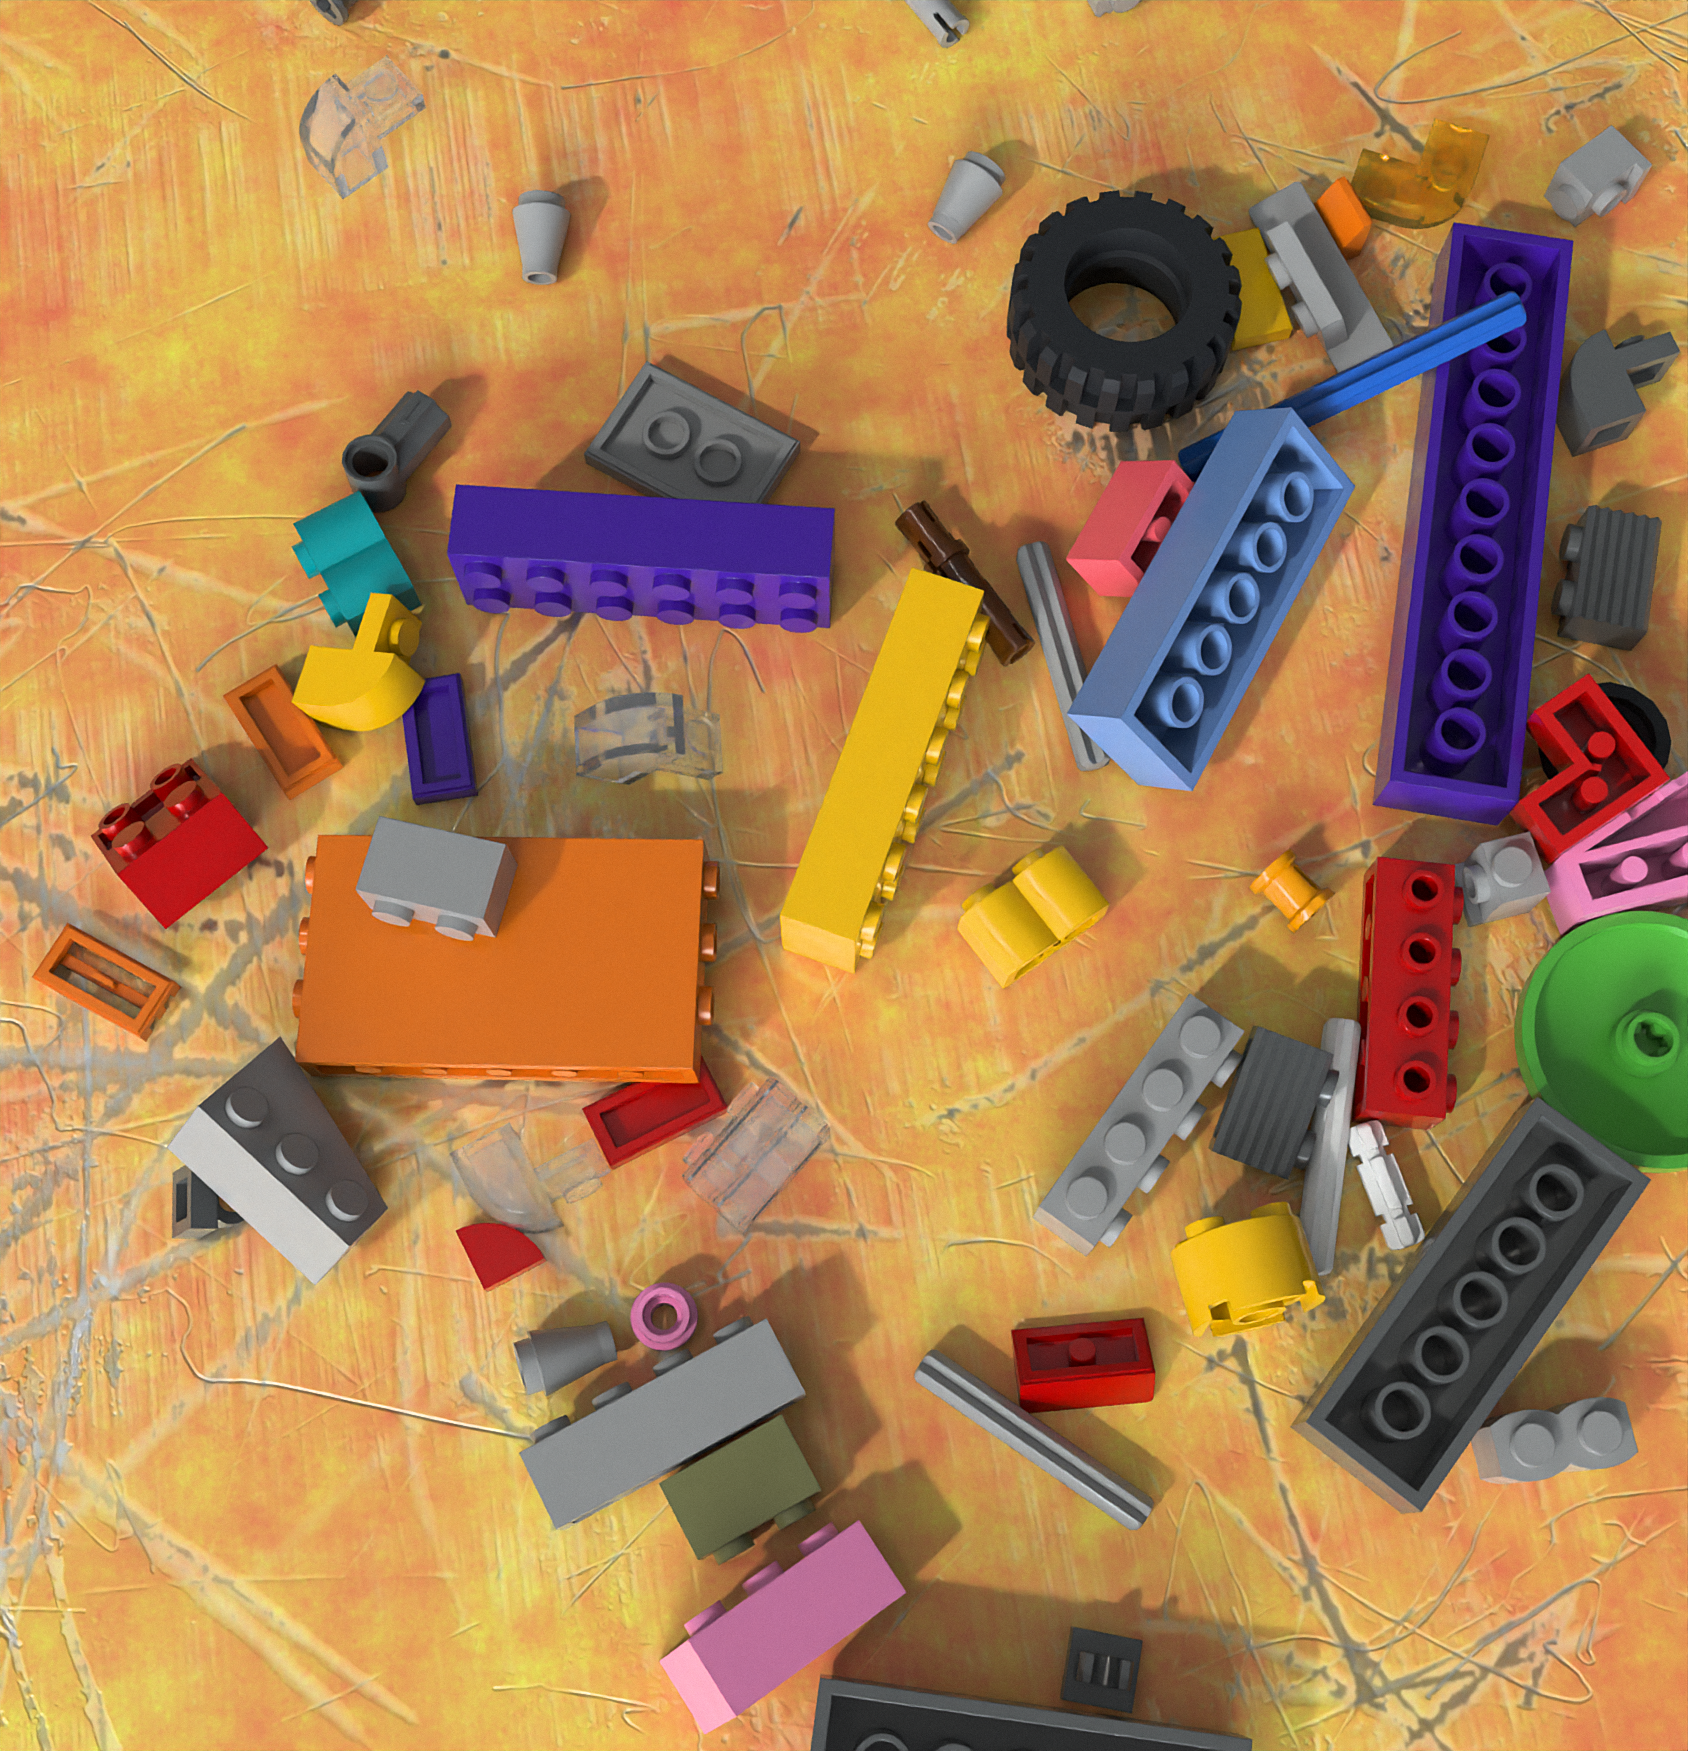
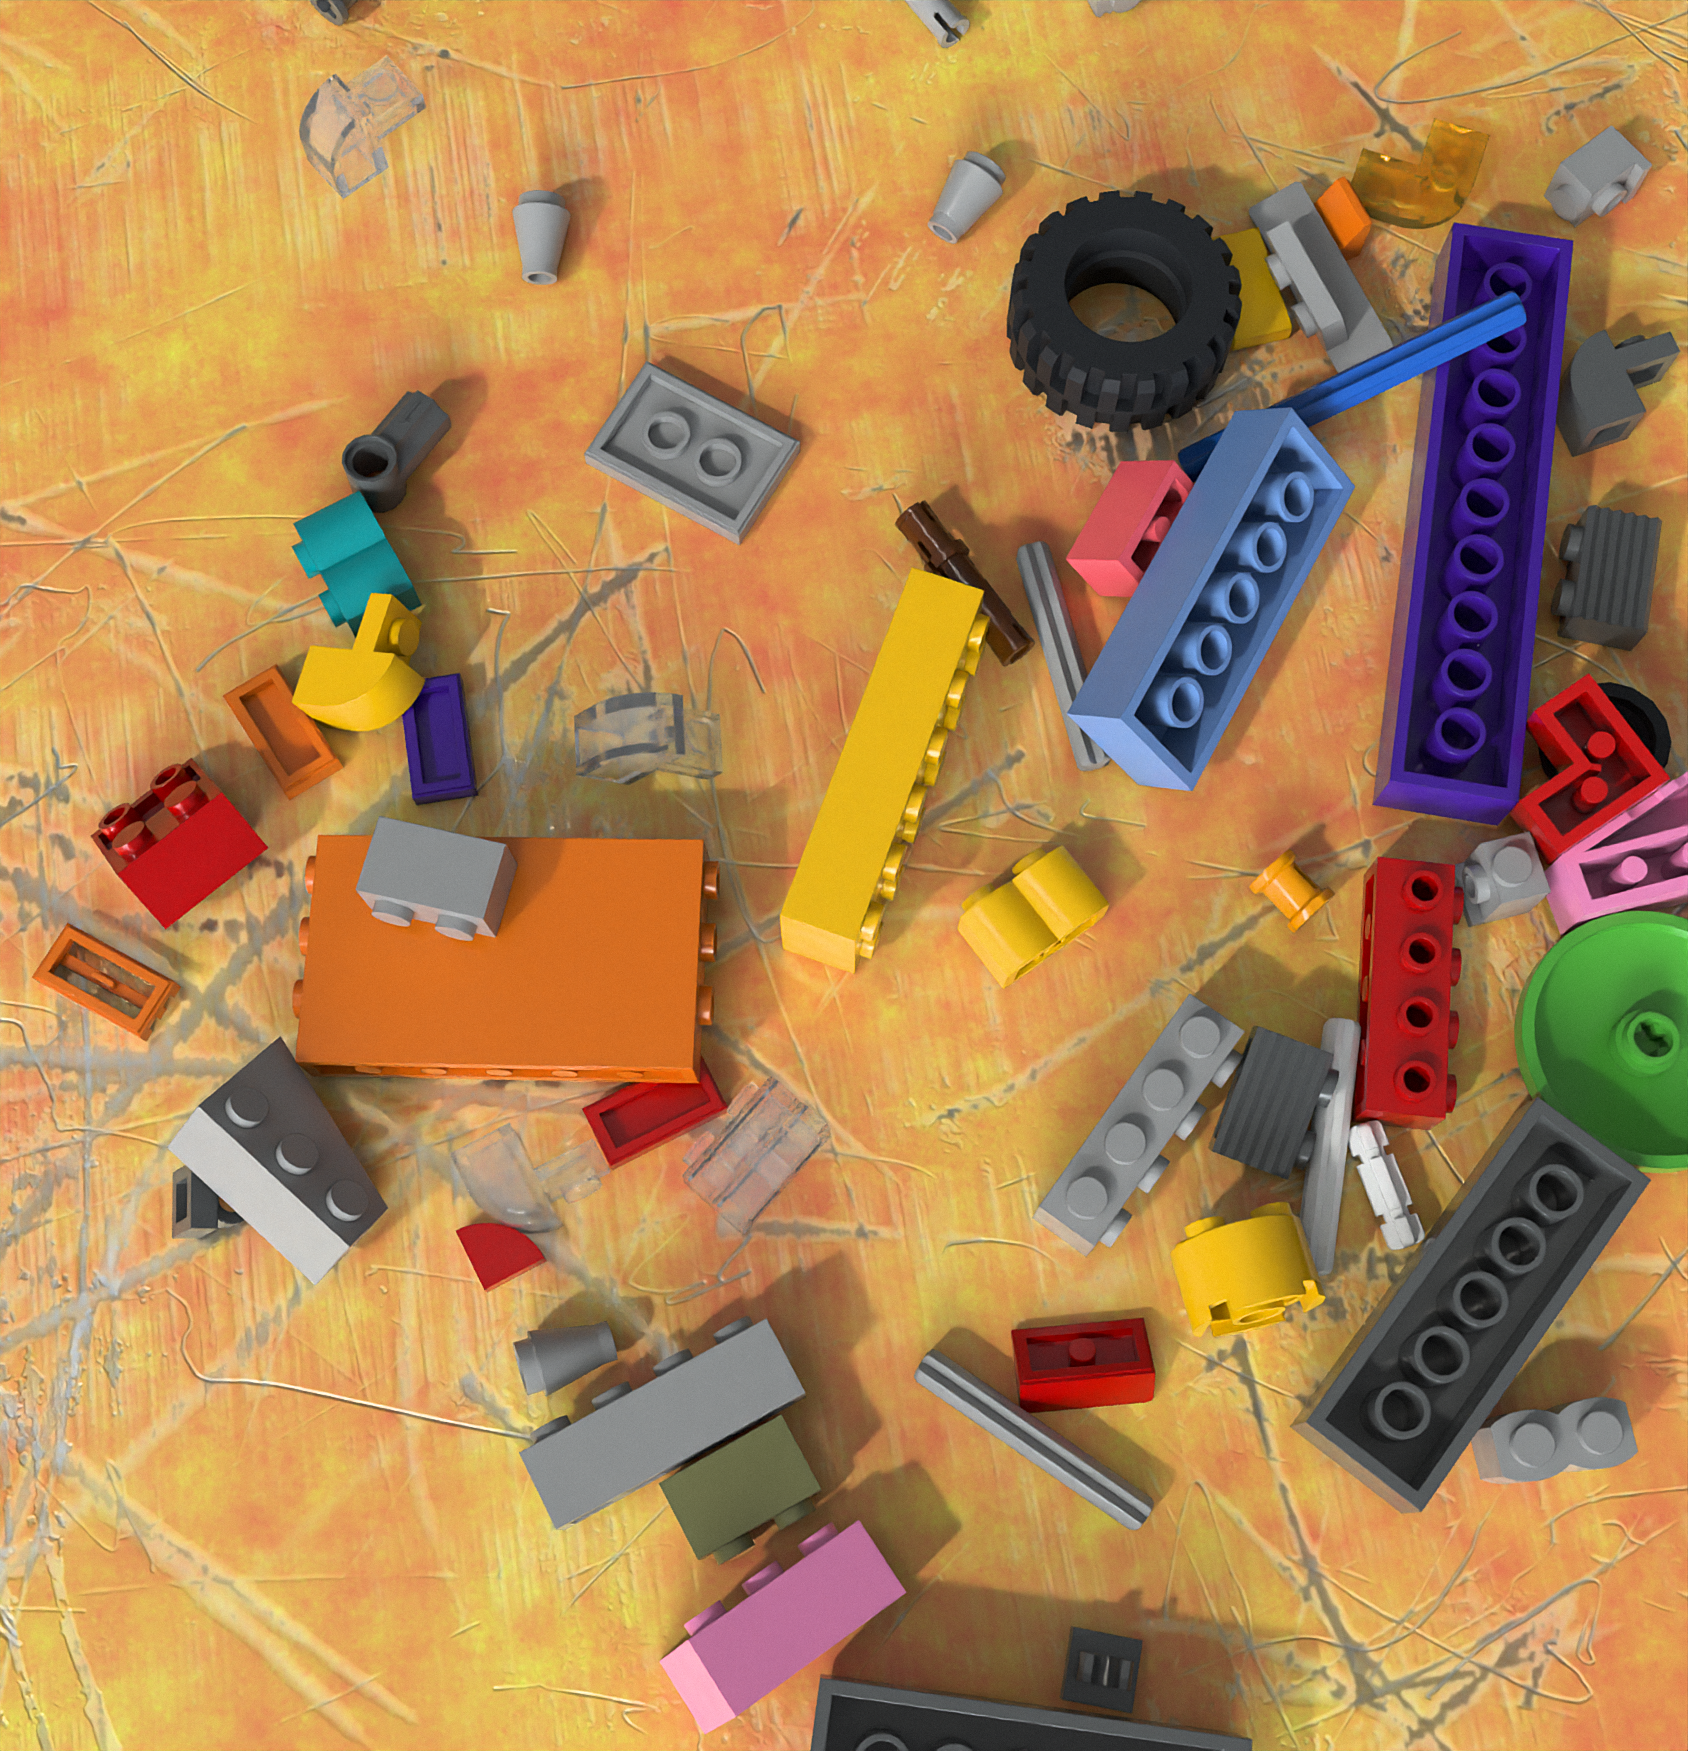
(643, 557): dark purple brick -> none
(651, 1299): bright pink plate -> none

